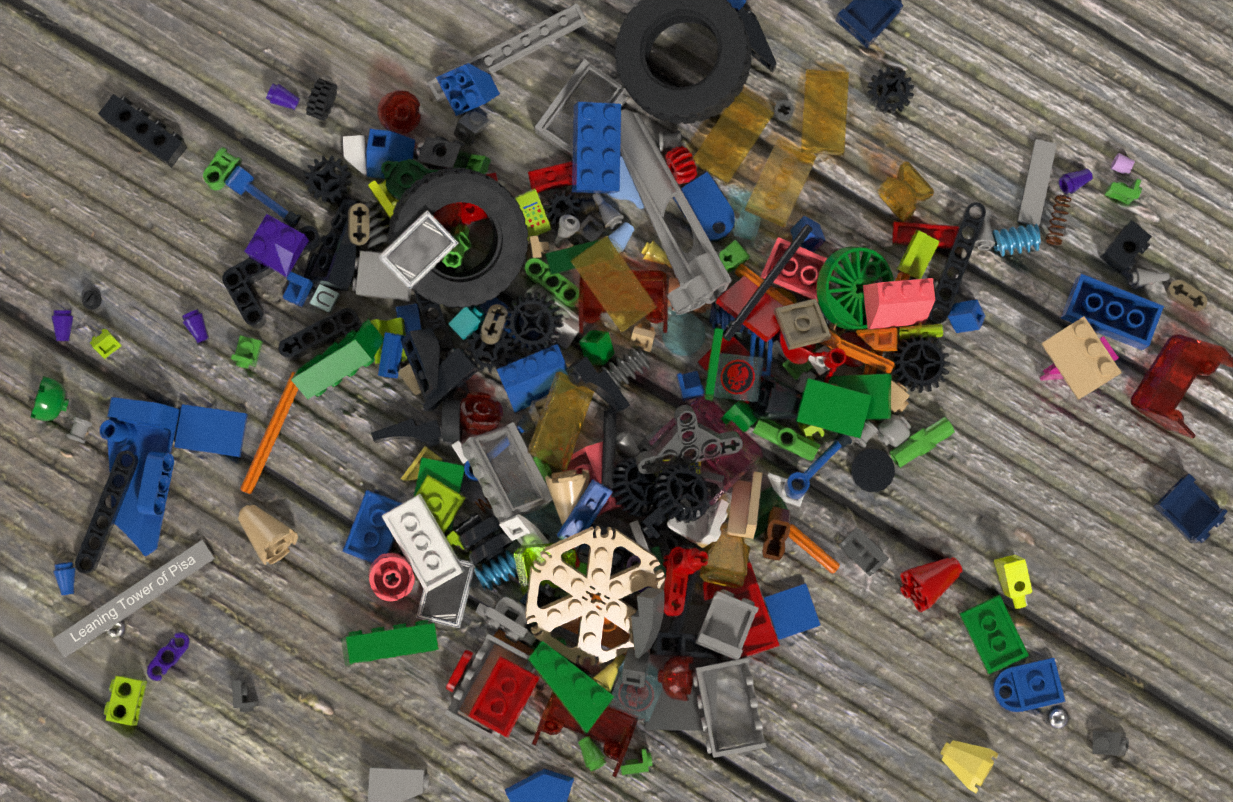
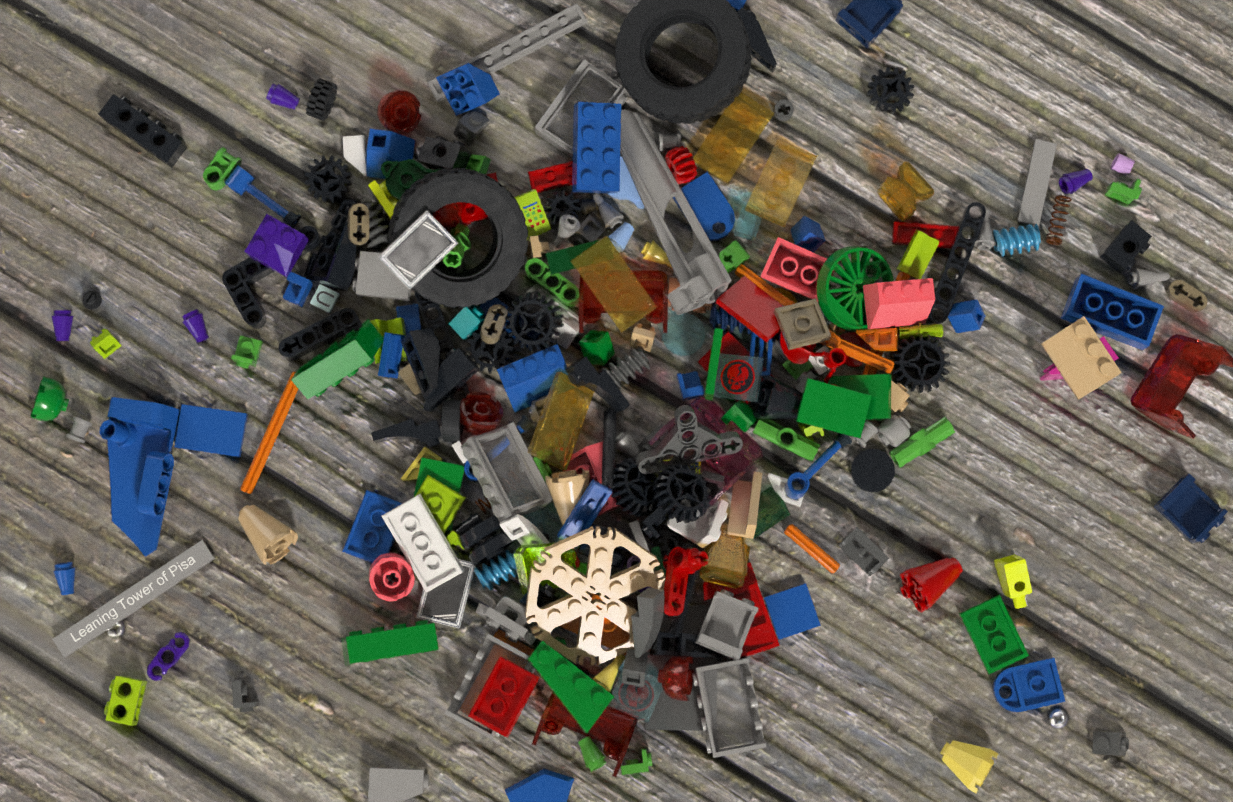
(110, 513): black beam -> none
(459, 670): red tile -> none
(735, 326): black bar -> none
(776, 533): reddish brown brick -> none
(824, 112): clear yellow plate -> none

